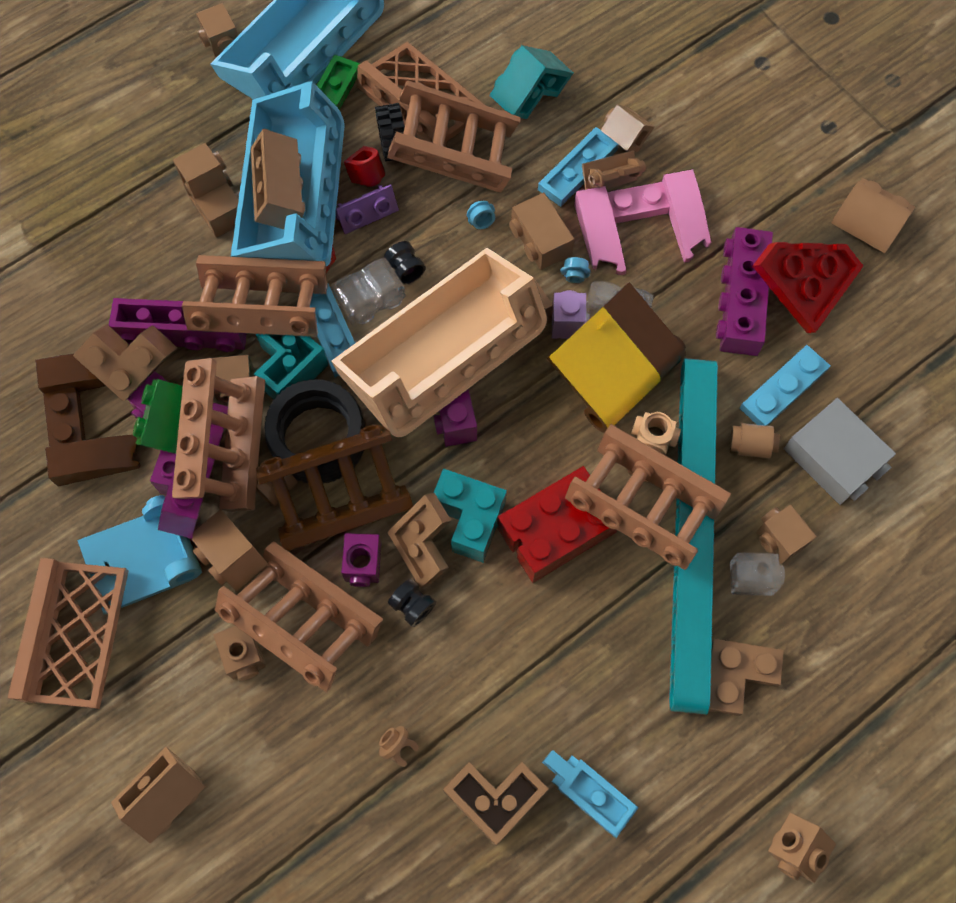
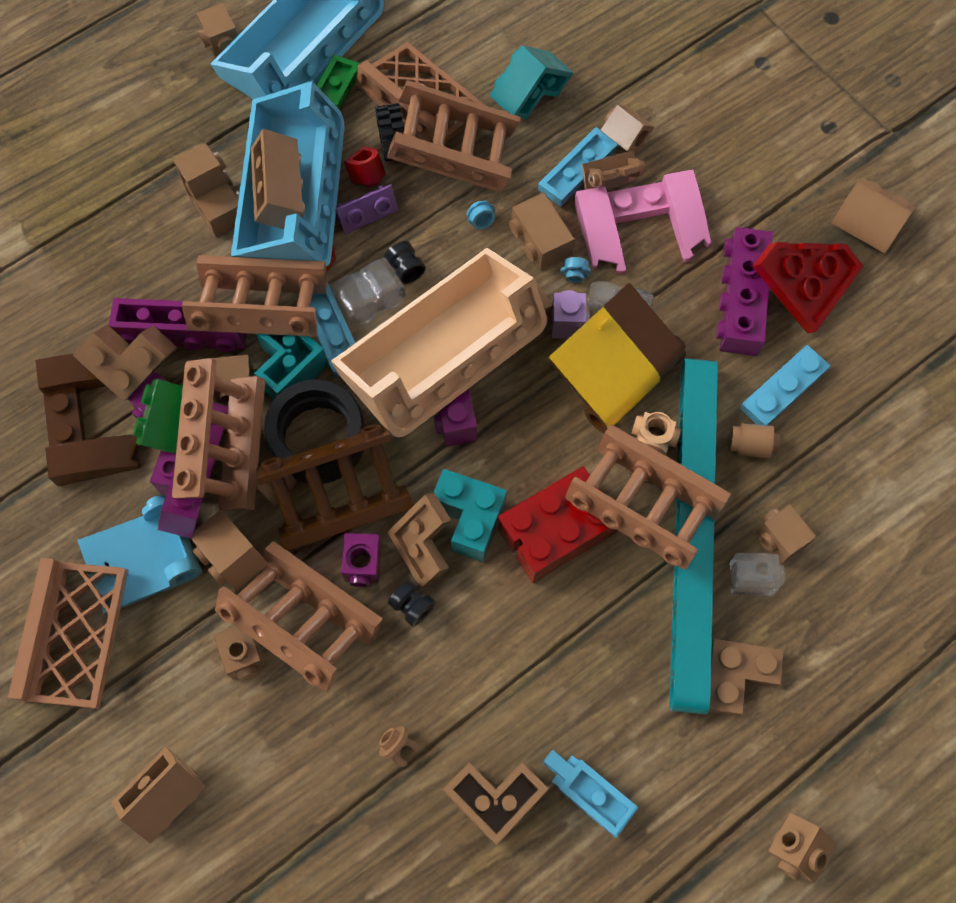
(840, 452): light grey brick -> none

